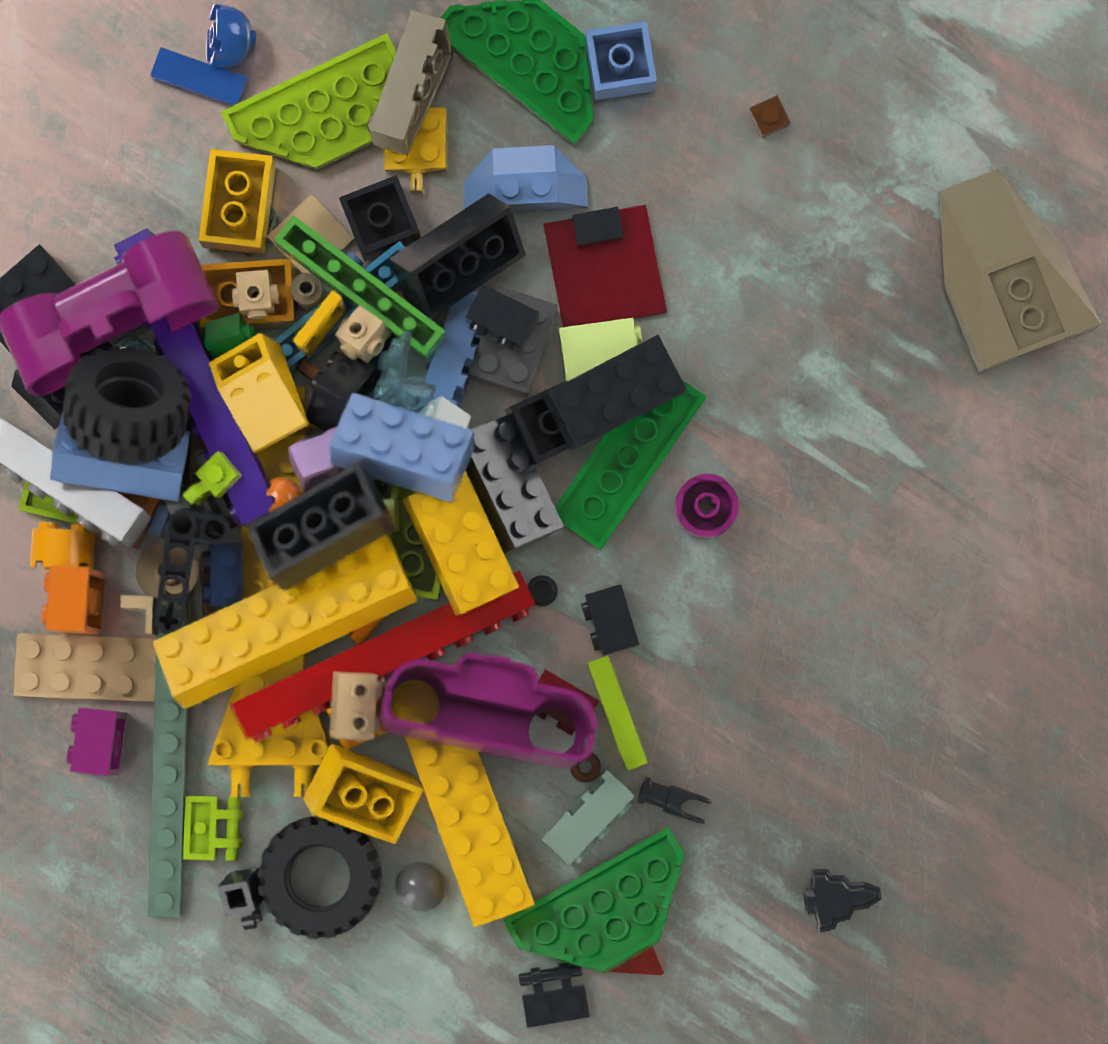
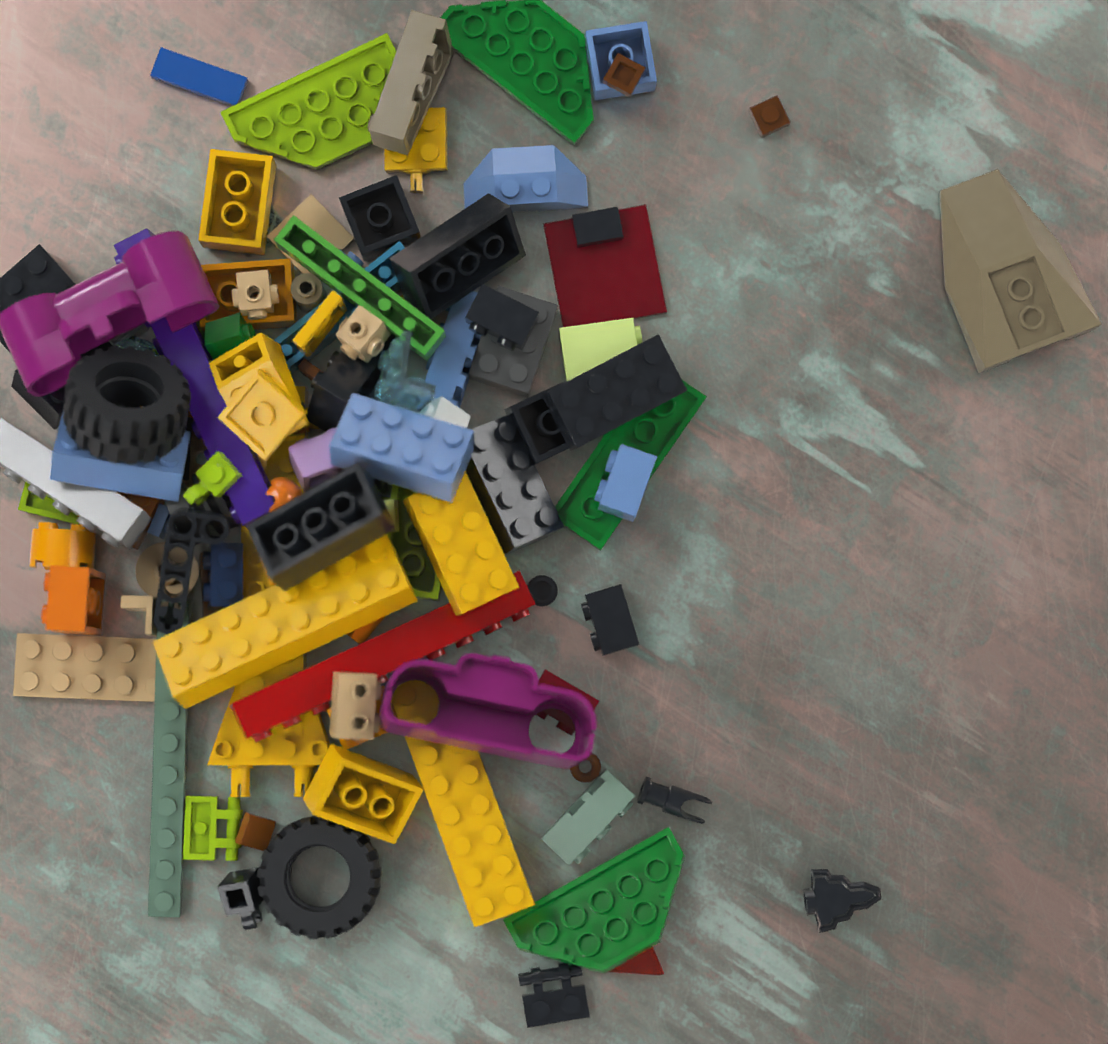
(97, 741): magenta brick -> none
(228, 37): blue cylinder -> none
(255, 831): none -> dark orange tile
(262, 414): none -> yellow tile
(420, 886): dark grey hair -> none
(617, 713): lime piece -> none
(624, 75): none -> reddish brown plate
(626, 483): none -> medium blue brick
(720, 496): magenta brick -> none

